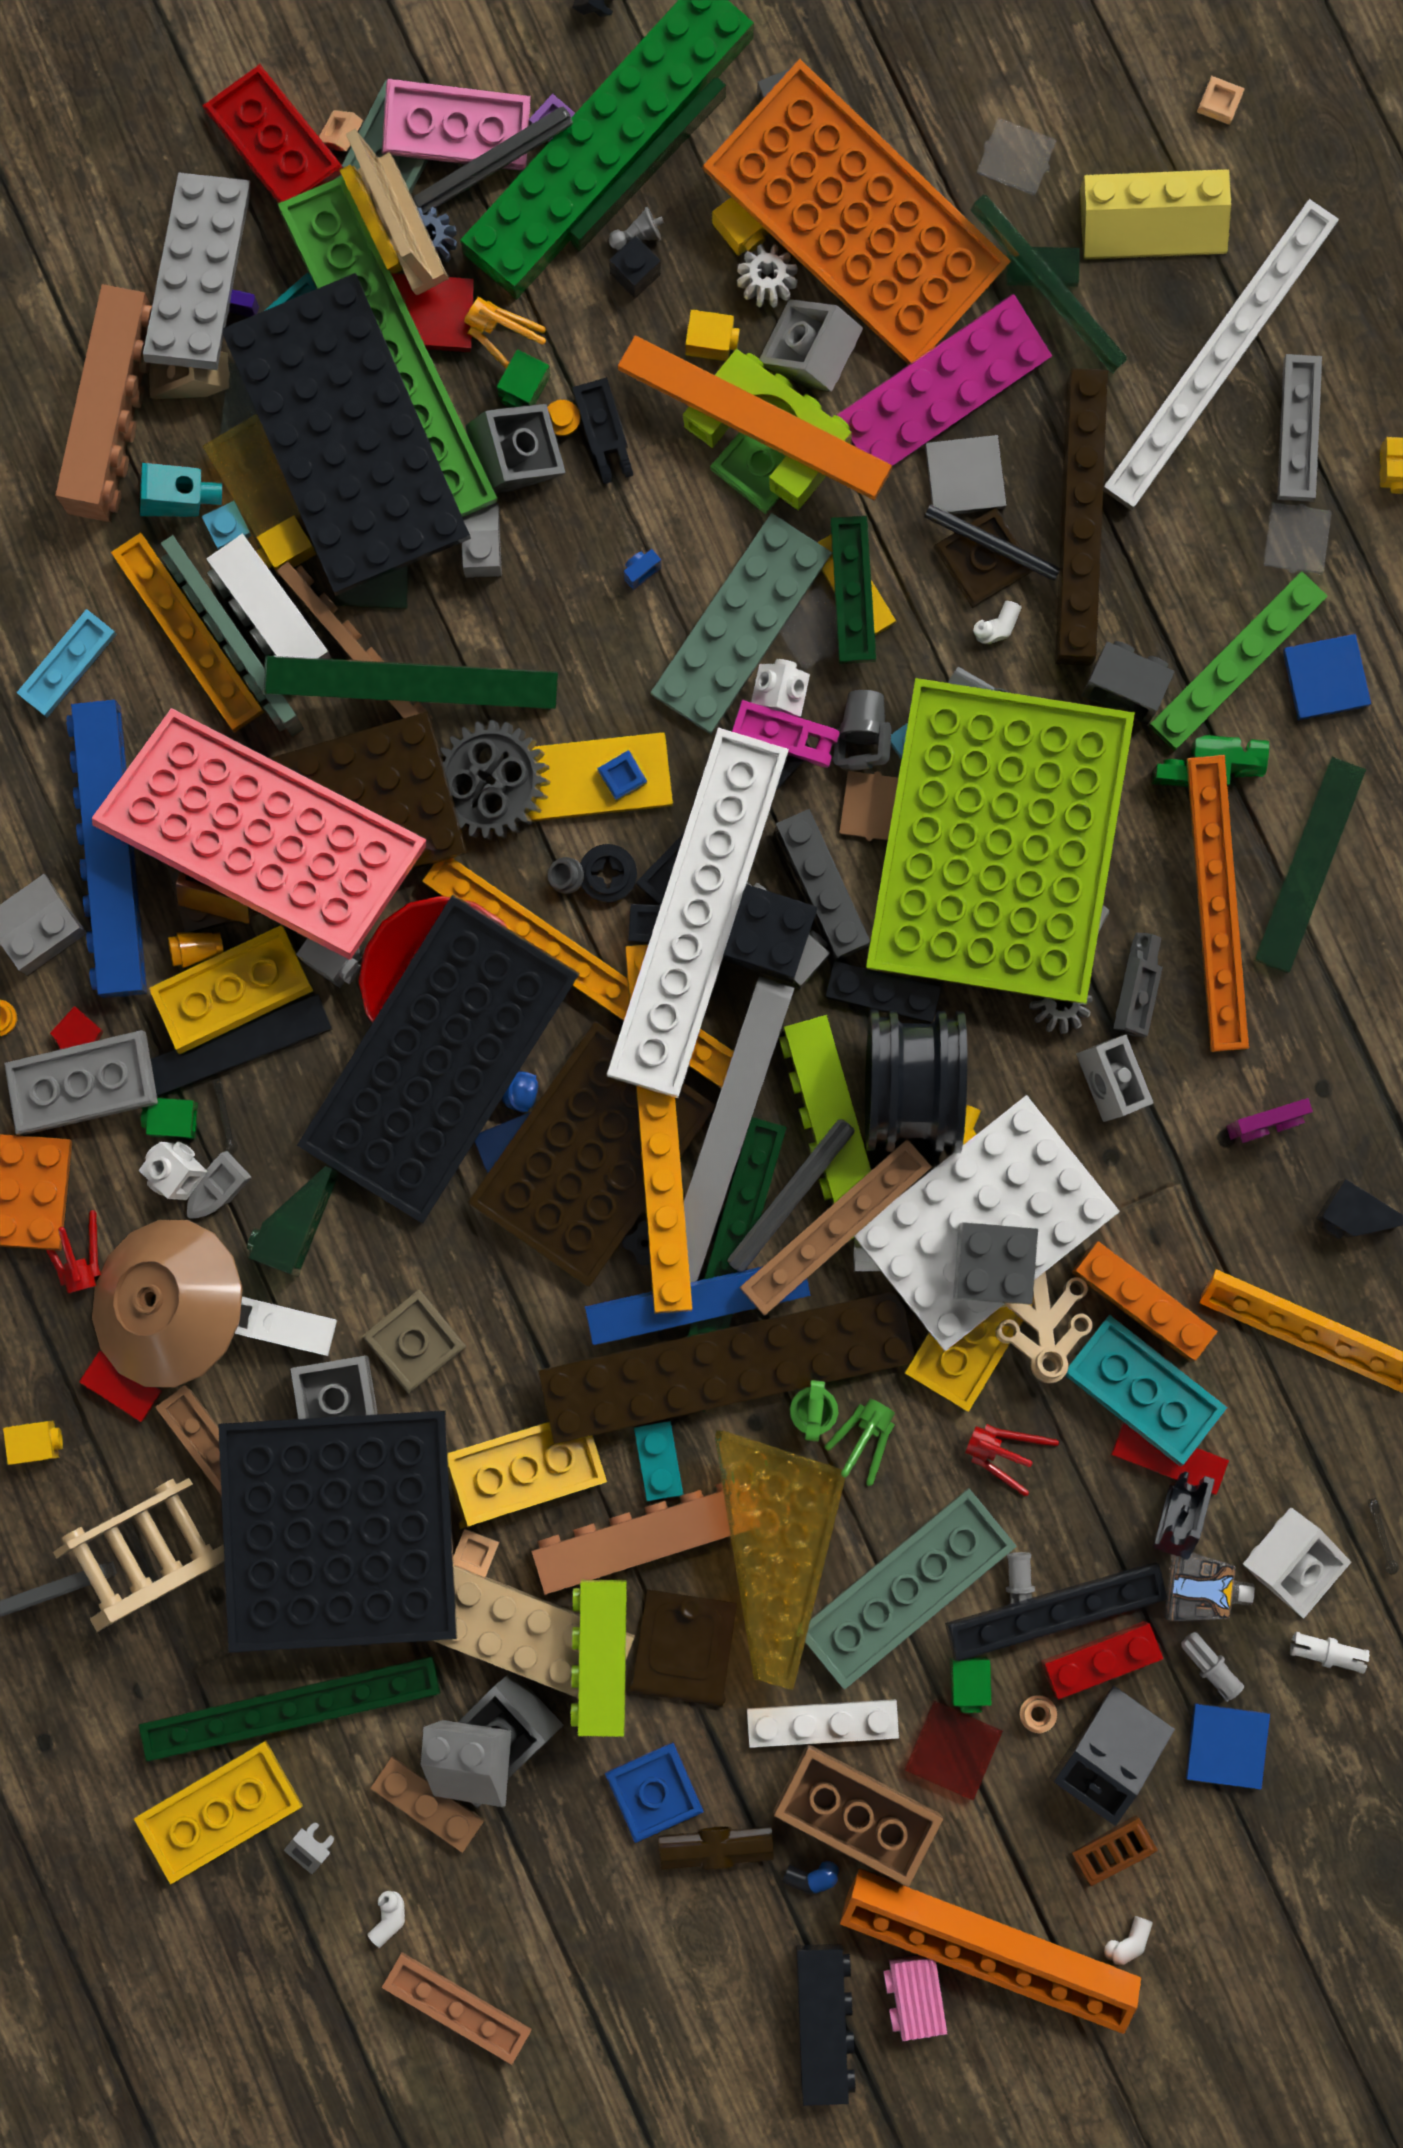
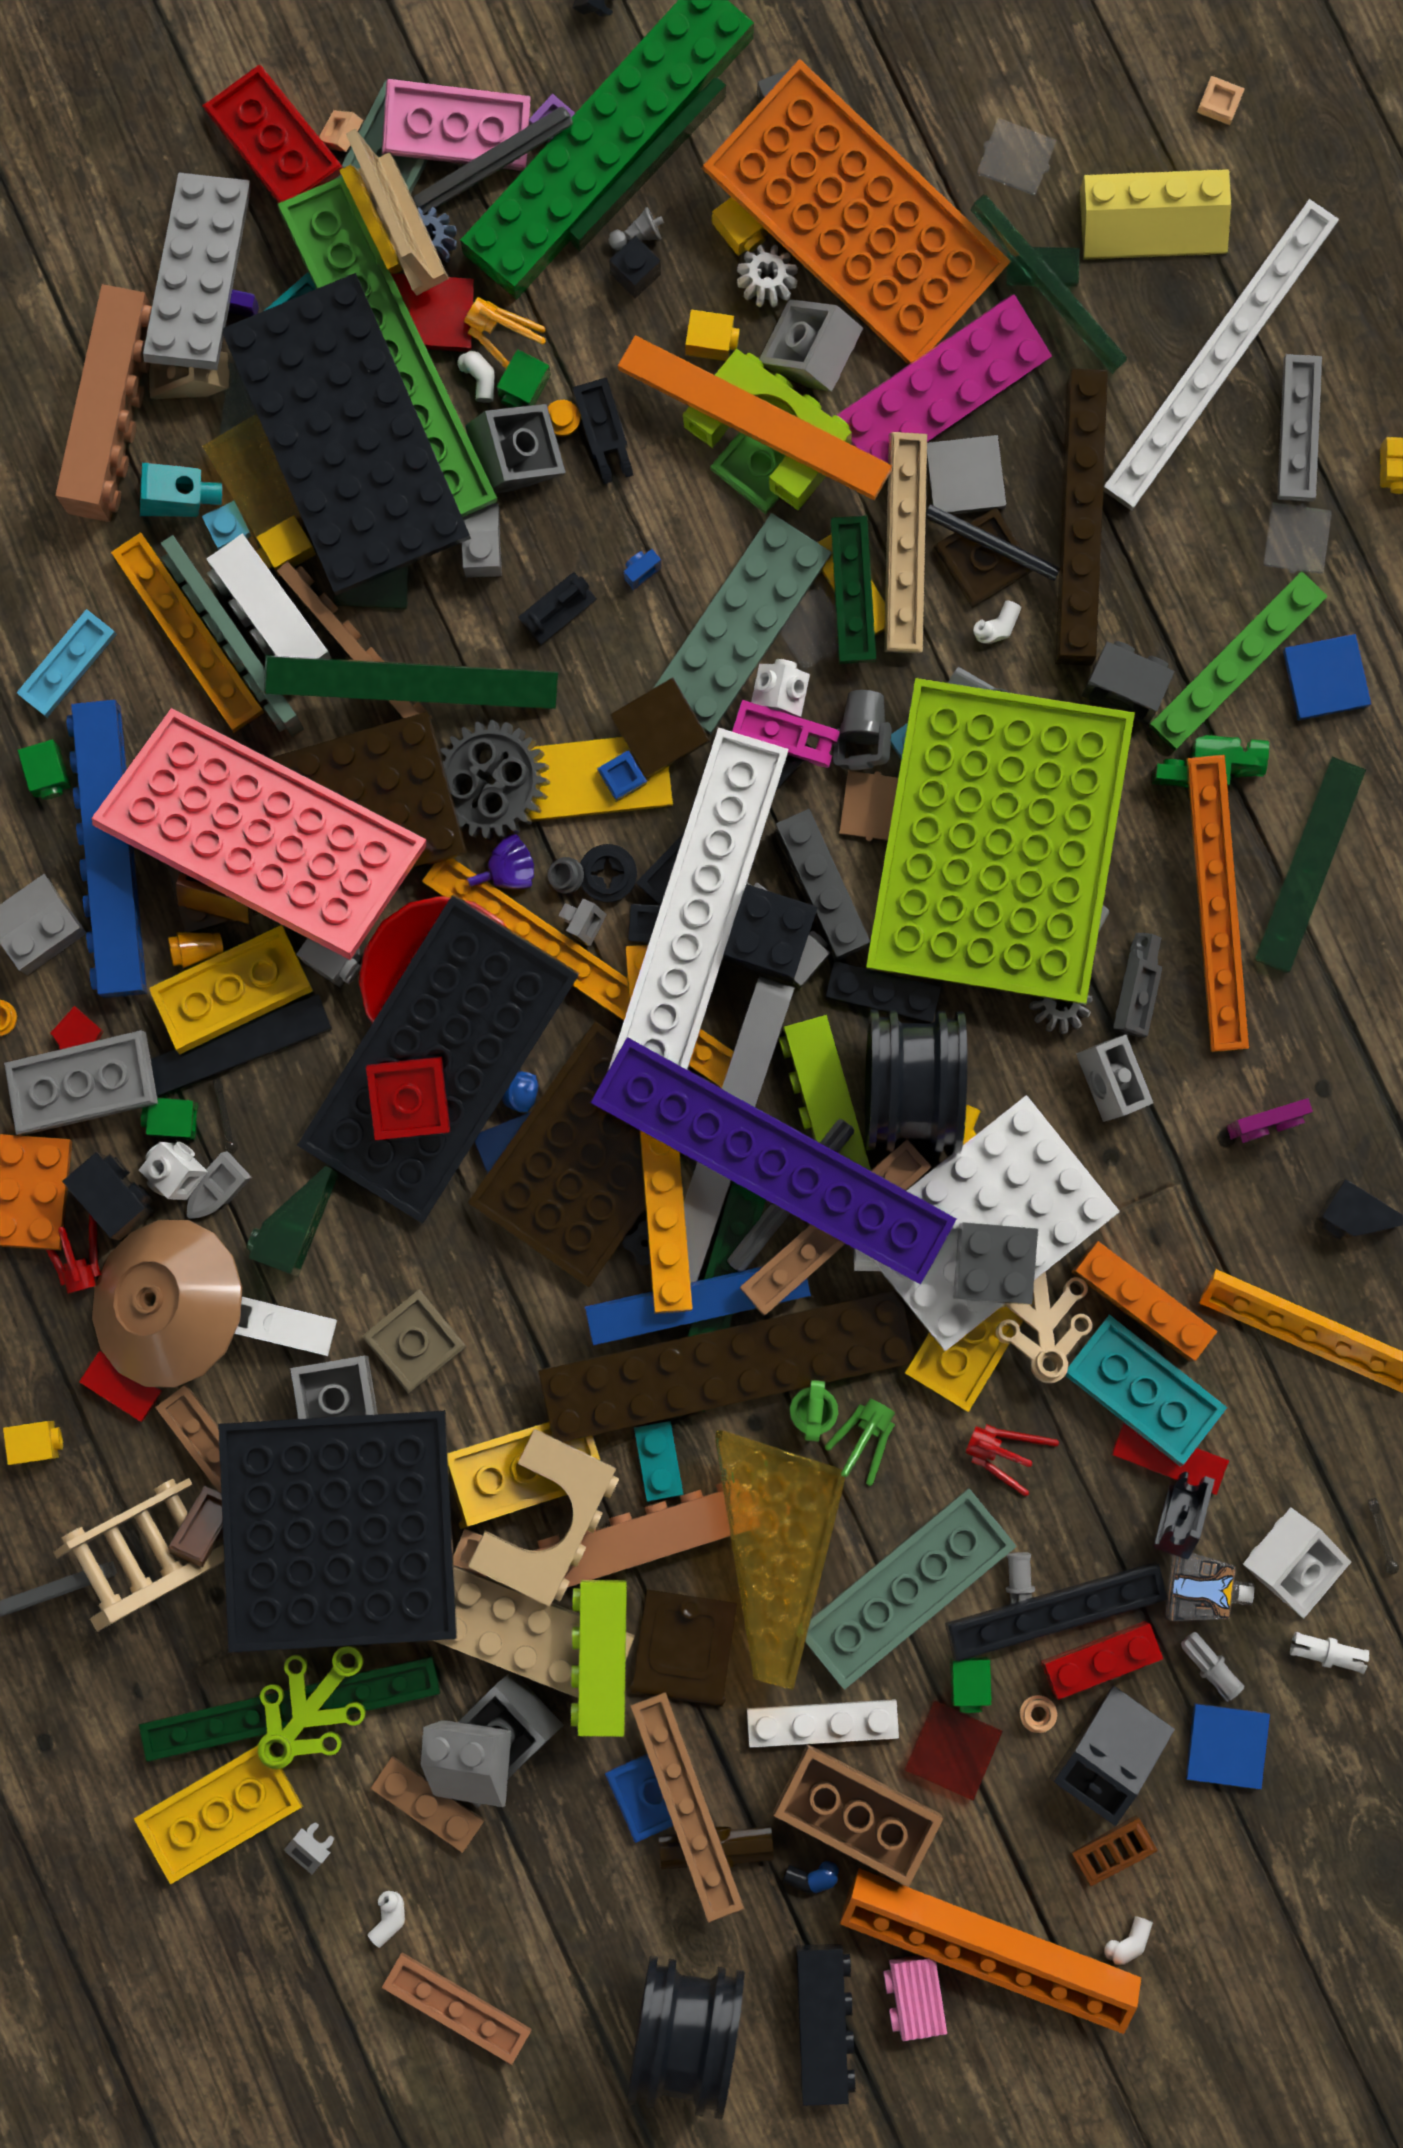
(44, 769): none -> green brick
(109, 1196): none -> black brick
(199, 1529): none -> reddish brown tile
(306, 1711): none -> lime plant
(408, 1098): none -> red plate
(482, 371): none -> white arm
(508, 866): none -> dark purple piece
(543, 1571): none -> tan arch
(557, 607): none -> black hinge
(584, 921): none -> light grey tile
(660, 727): none -> dark brown tile
(686, 2037): none -> black wheel
(687, 1807): none -> medium nougat plate
(773, 1160): none -> dark purple plate
(905, 543): none -> tan tile

